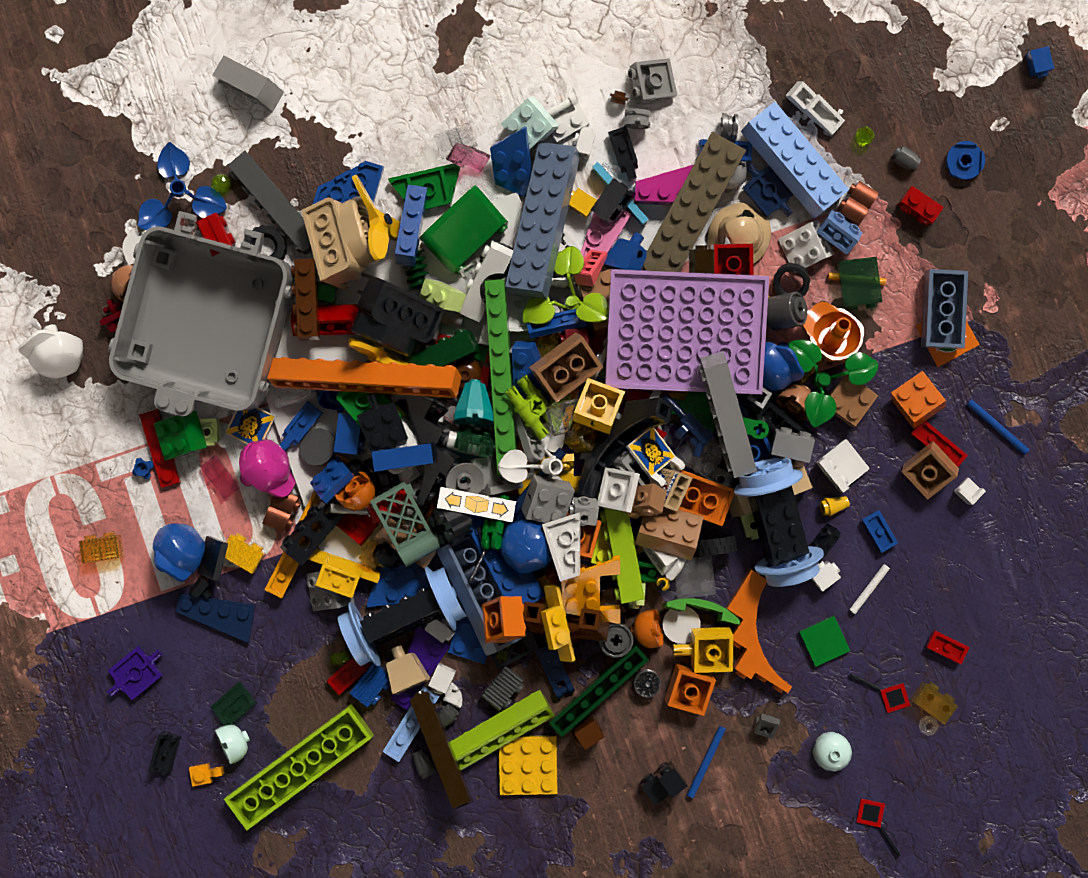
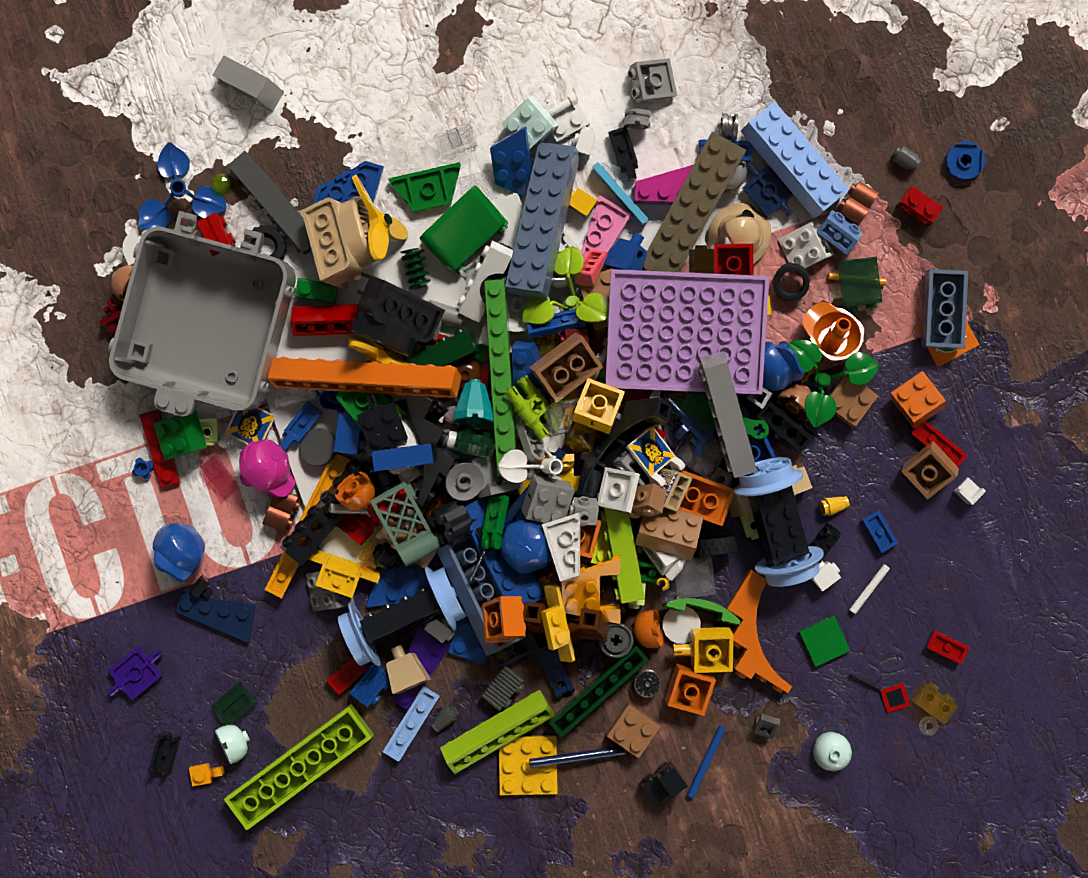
(53, 352): white piece -> none
(102, 548): clear yellow brick -> none
(213, 558): black tile -> none
(243, 553): yellow brick -> none
(307, 301): reddish brown brick -> none
(331, 479): blue plate -> none
(339, 658): clear neon green tile -> none
(411, 225): blue brick -> none
(423, 764): dark grey cone -> none
(441, 679): white brick -> none
(441, 749): dark brown brick -> none
(442, 295): yellowish green brick -> none
(454, 695): white tile -> none
(469, 156): clear pink slope -> none
(476, 504): sticker -> none
(576, 756): none -> dark blue piece
(588, 733): reddish brown brick -> none
(613, 201): black hinge -> none
(618, 97): reddish brown plate -> none
(633, 729): none -> medium nougat brick
(786, 311): dark grey piece -> none
(792, 444): light grey brick -> none
(815, 107): white slope -> none
(842, 465): white bracket -> none
(864, 136): clear neon green tile -> none
(871, 814): piece -> none
(997, 426): blue bar -> none
(1039, 62): blue brick -> none

